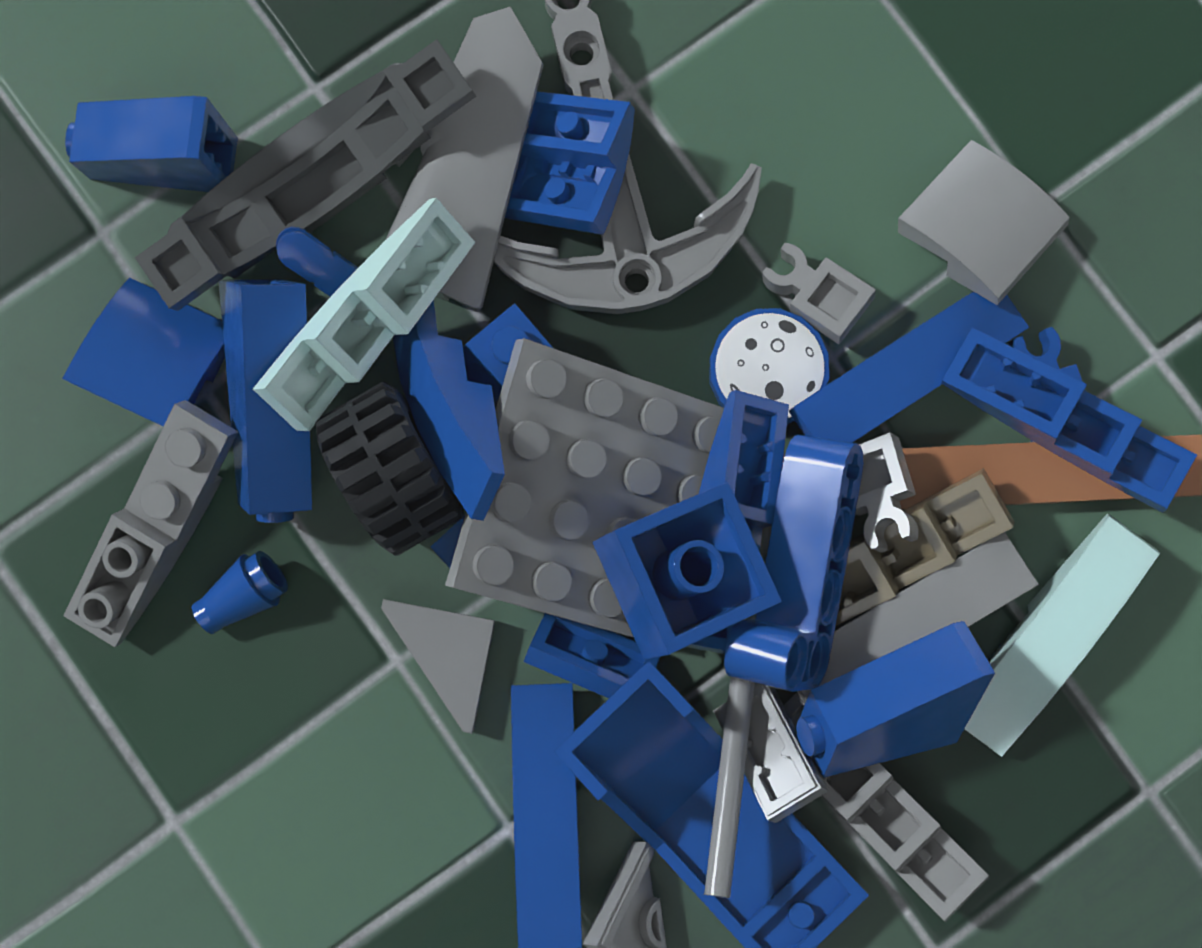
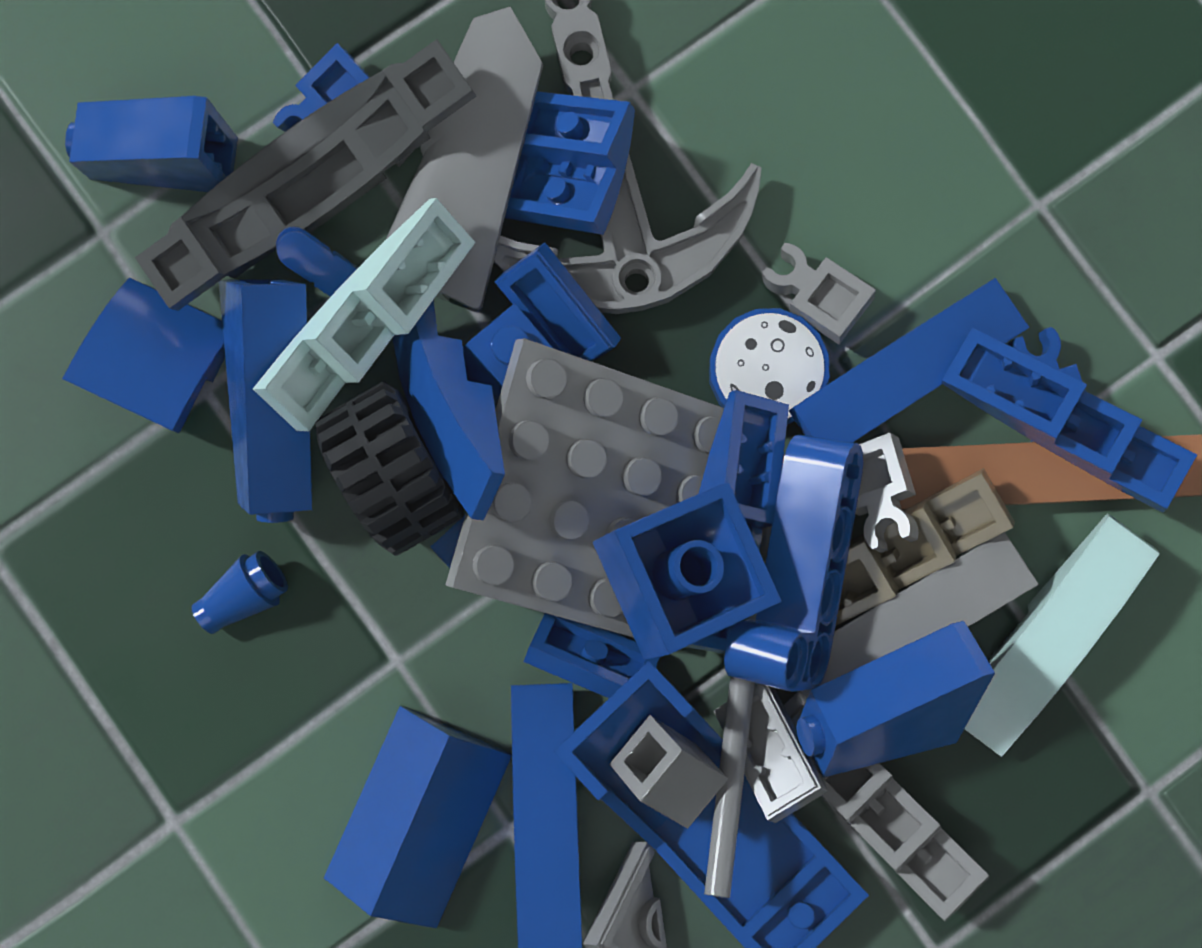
(154, 526): light grey slope -> none
(323, 83): none -> blue plate
(416, 820): none -> blue slope
(449, 651): light grey tile -> none
(557, 305): none -> blue tile
(668, 772): none -> light grey brick
(984, 221): light grey slope -> none

